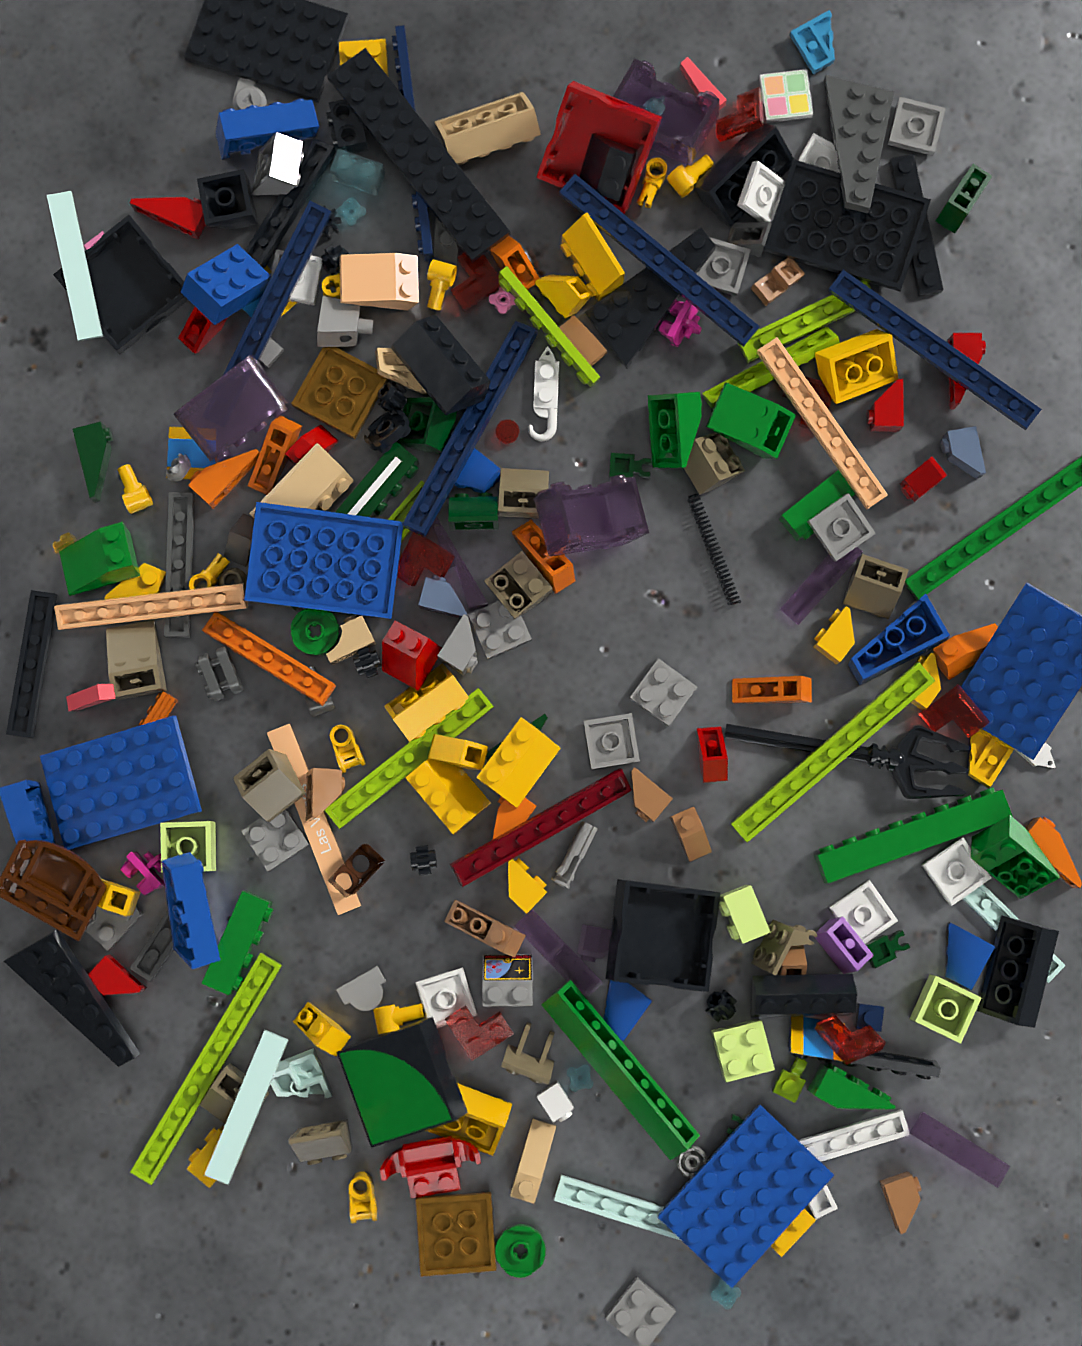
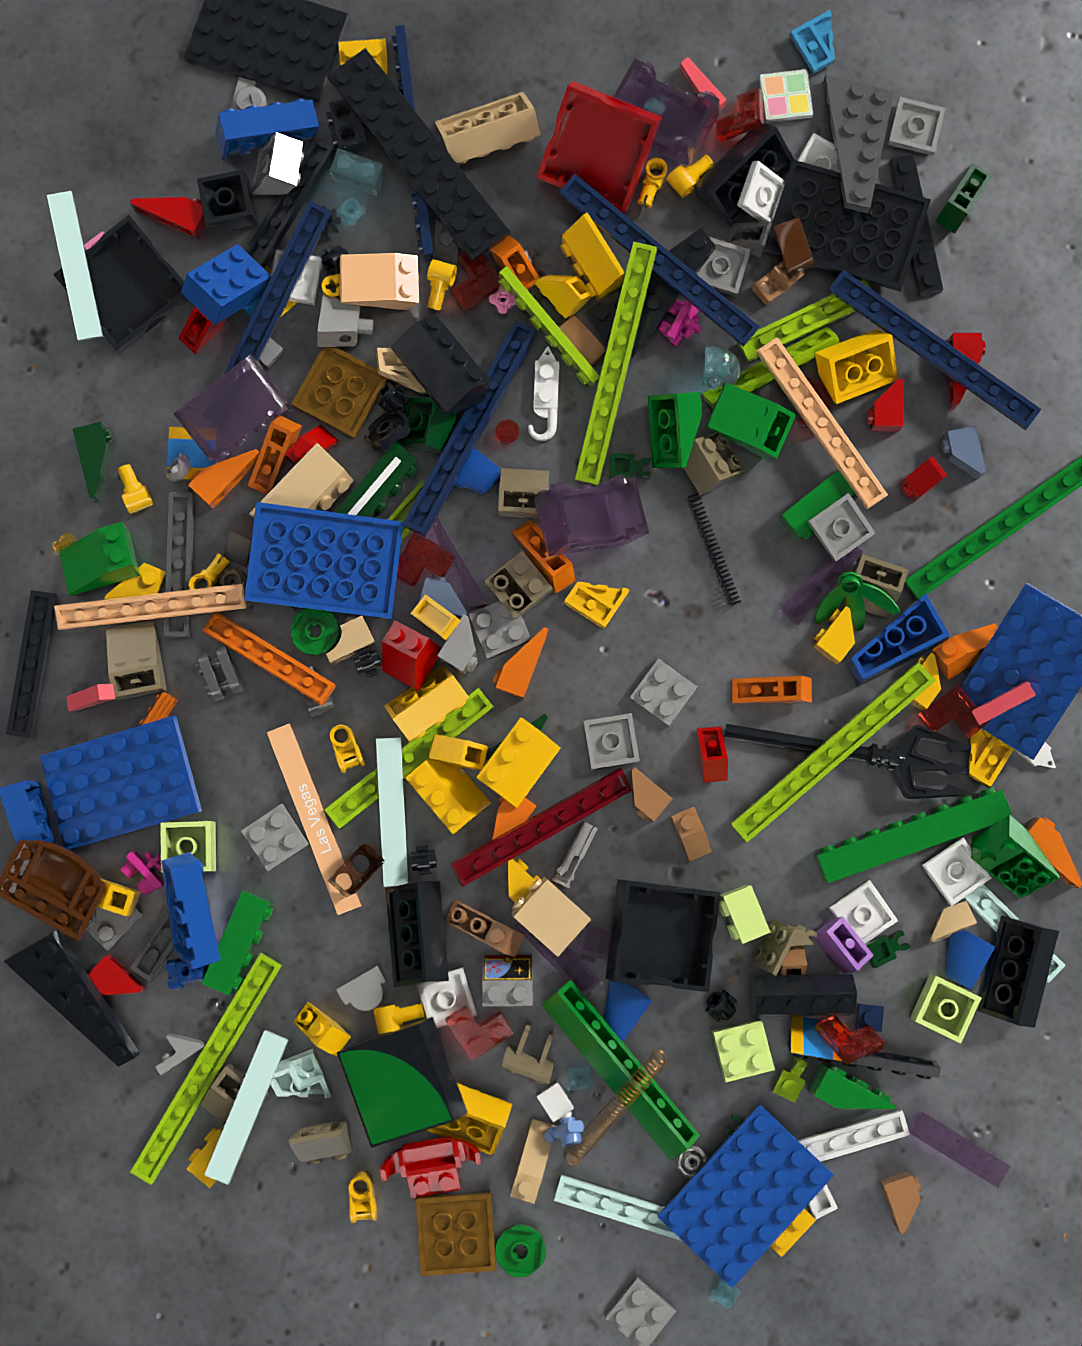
(181, 973): none -> blue plate
(183, 1047): none -> light grey slope
(269, 784): dark tan slope -> none
(322, 789): medium nougat slope -> none
(392, 811): none -> light aqua tile
(417, 933): none -> black slope
(435, 617): none -> yellow tile
(473, 512): dark green slope -> none
(519, 669): none -> orange slope
(550, 915): none -> tan brick
(567, 1132): none -> medium blue plate
(595, 601): none -> yellow wing
(607, 166): black slope -> none
(616, 363): none -> lime plate
(616, 1106): none -> pearl gold piece
(720, 367): none -> clear light blue piece
(793, 246): none -> reddish brown piece
(852, 587): none -> green plant
(953, 920): none -> tan slope
(1003, 702): none -> coral piece

